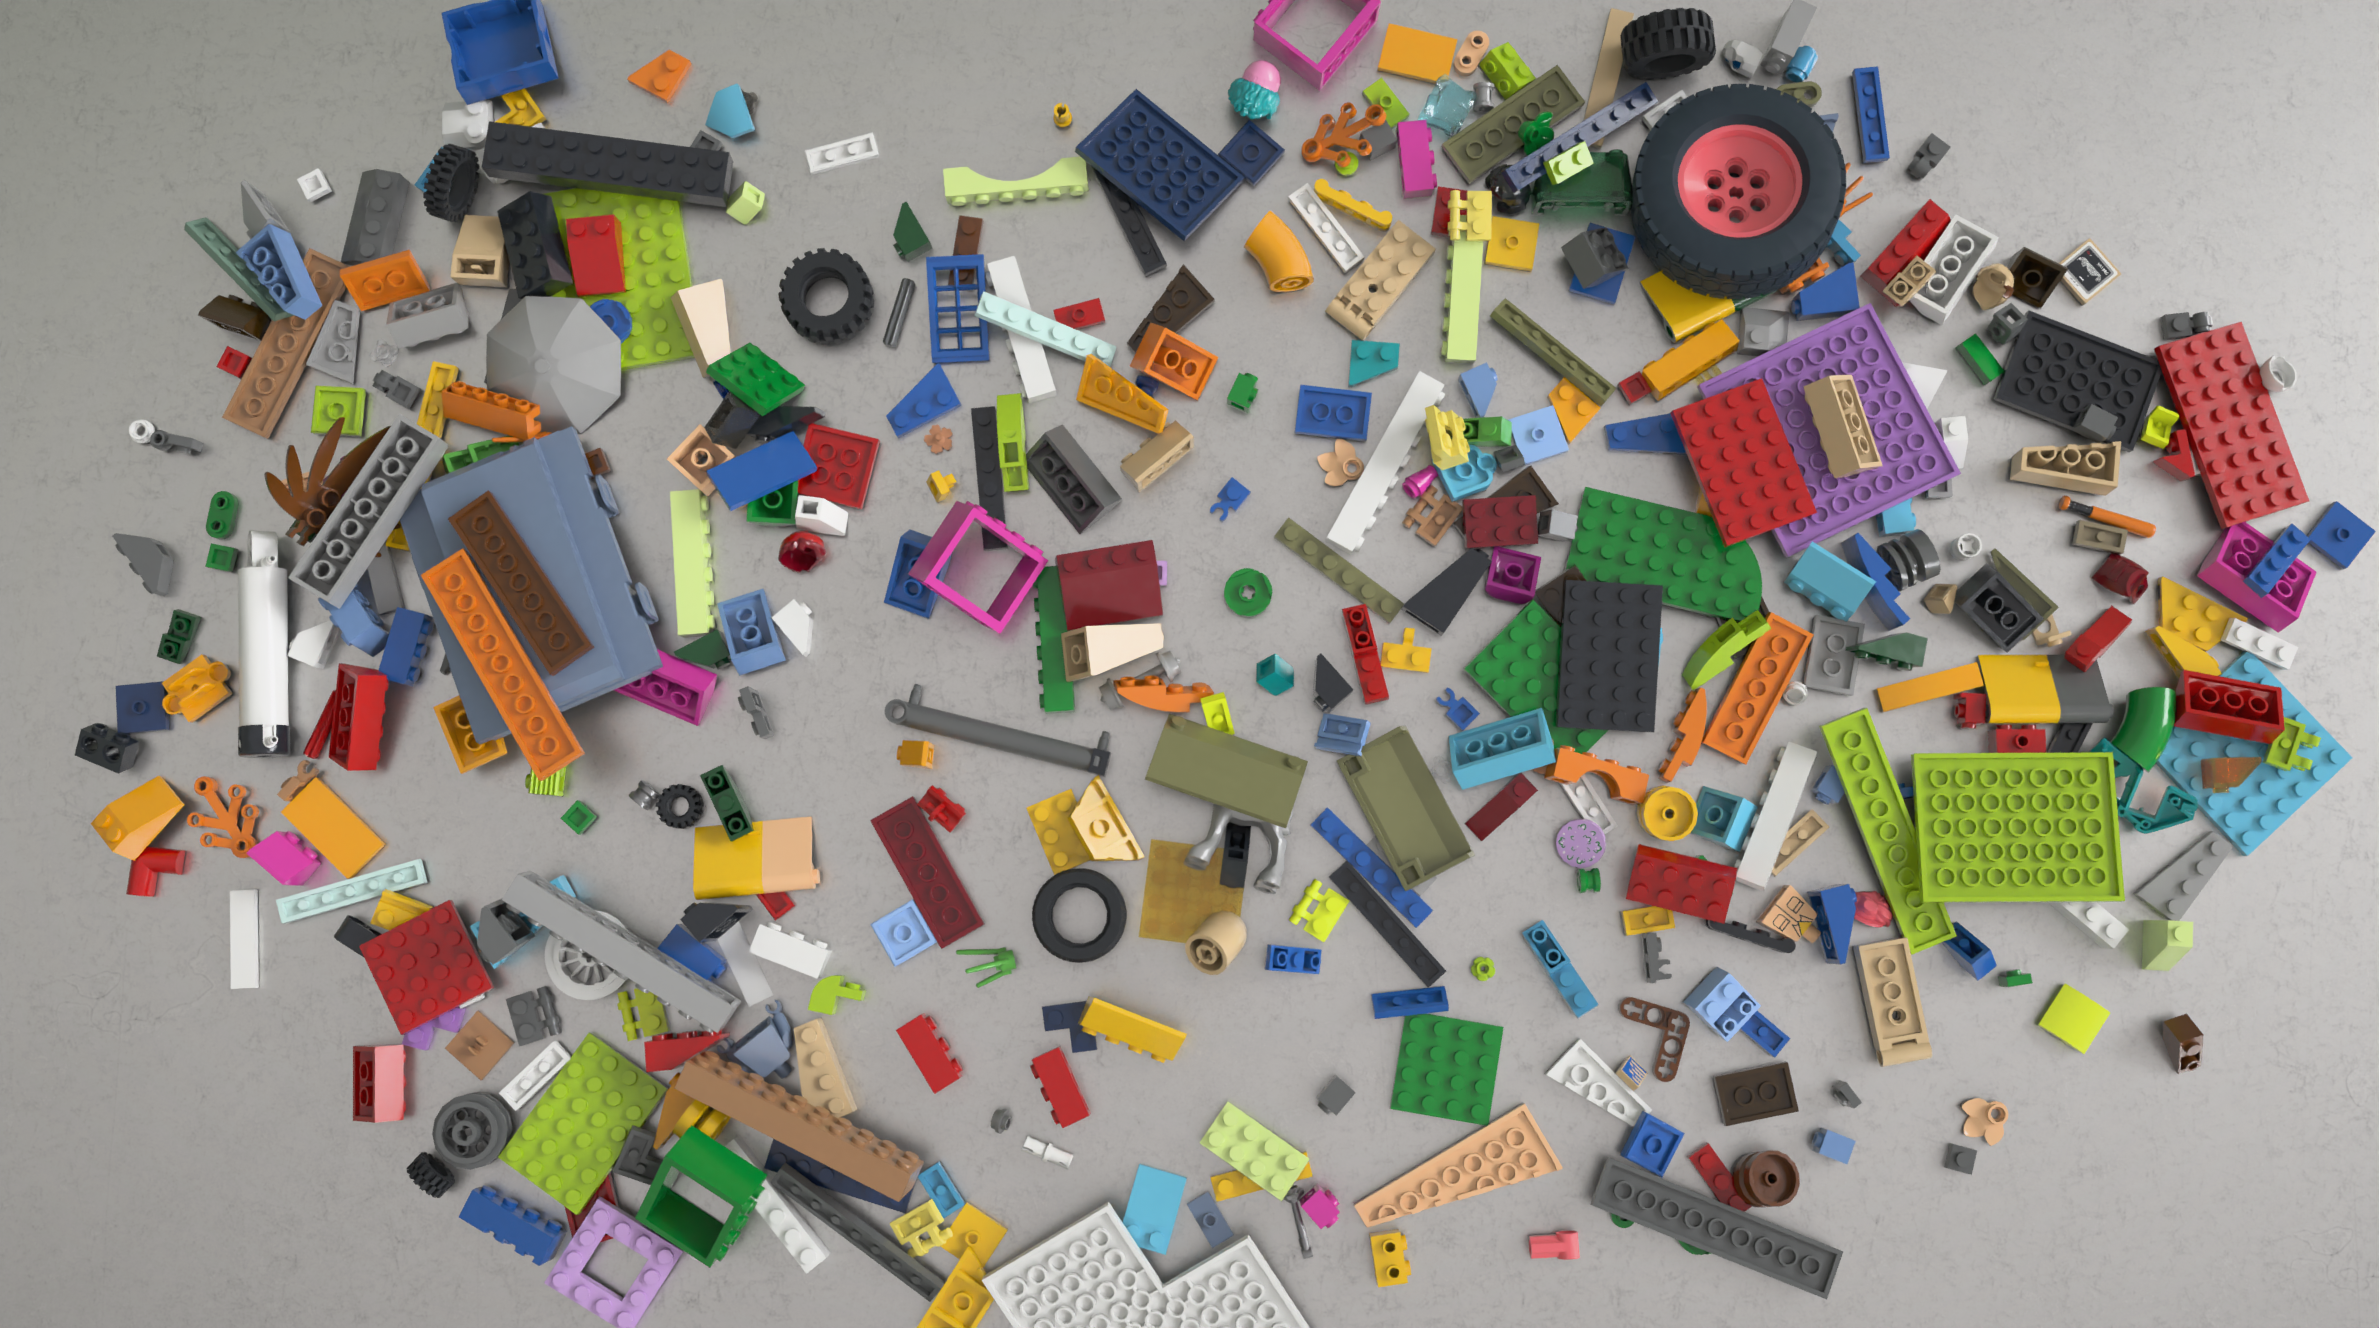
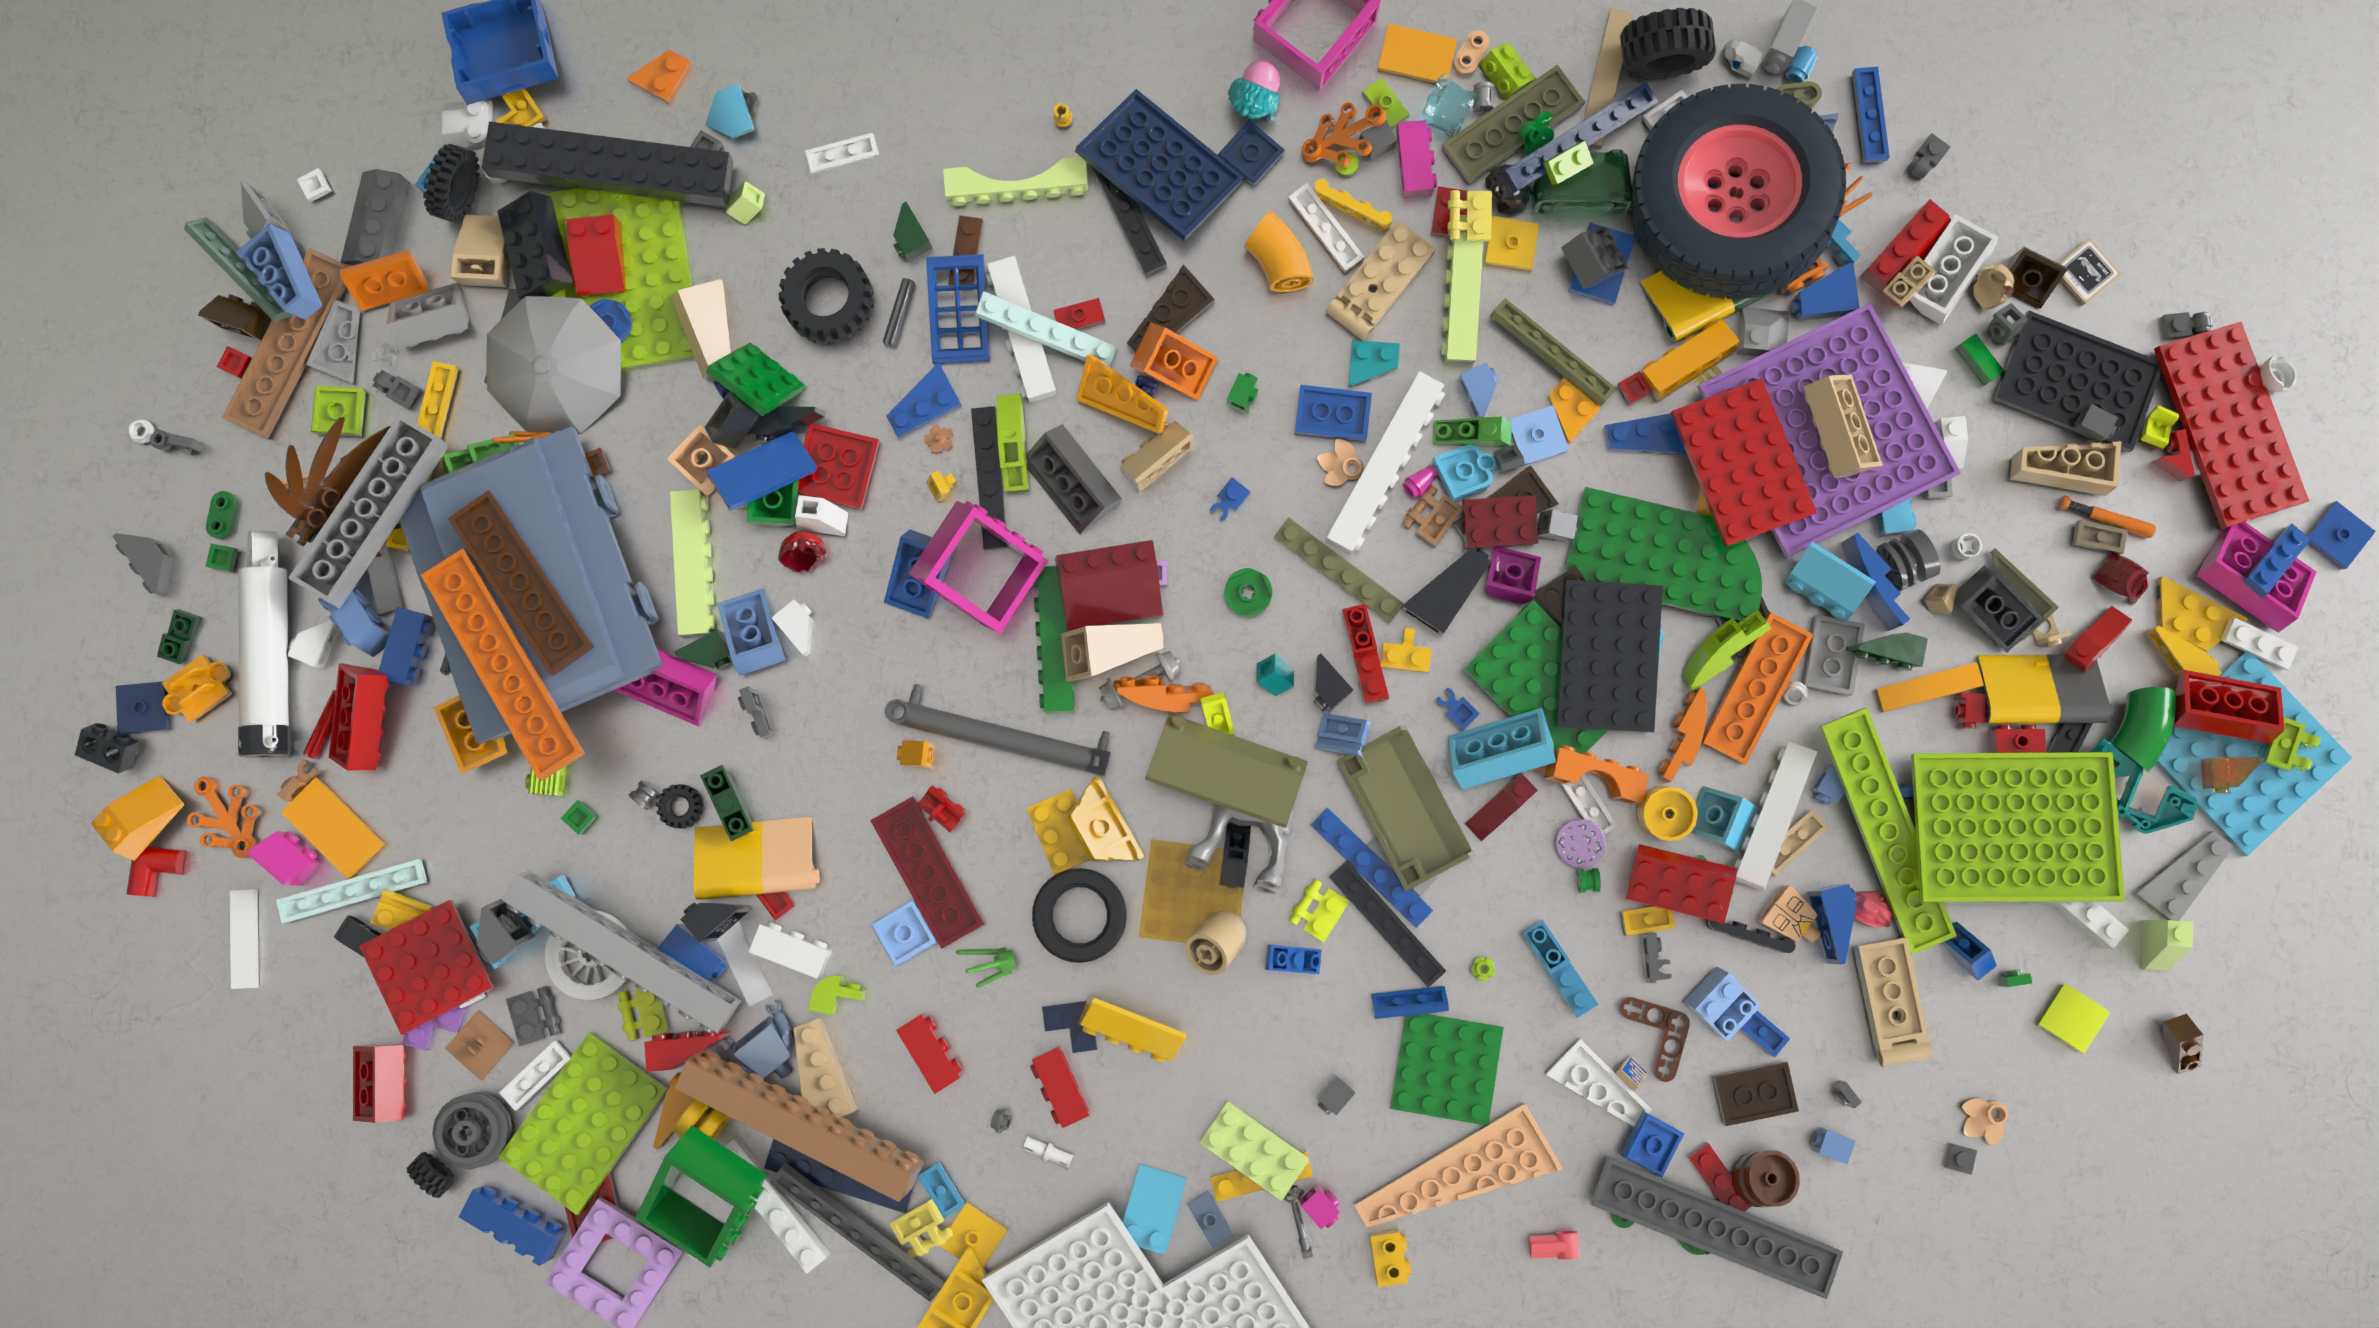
(491, 410): orange brick -> none
(634, 1157): dark grey plate -> none
(1440, 427): light yellow brick -> none

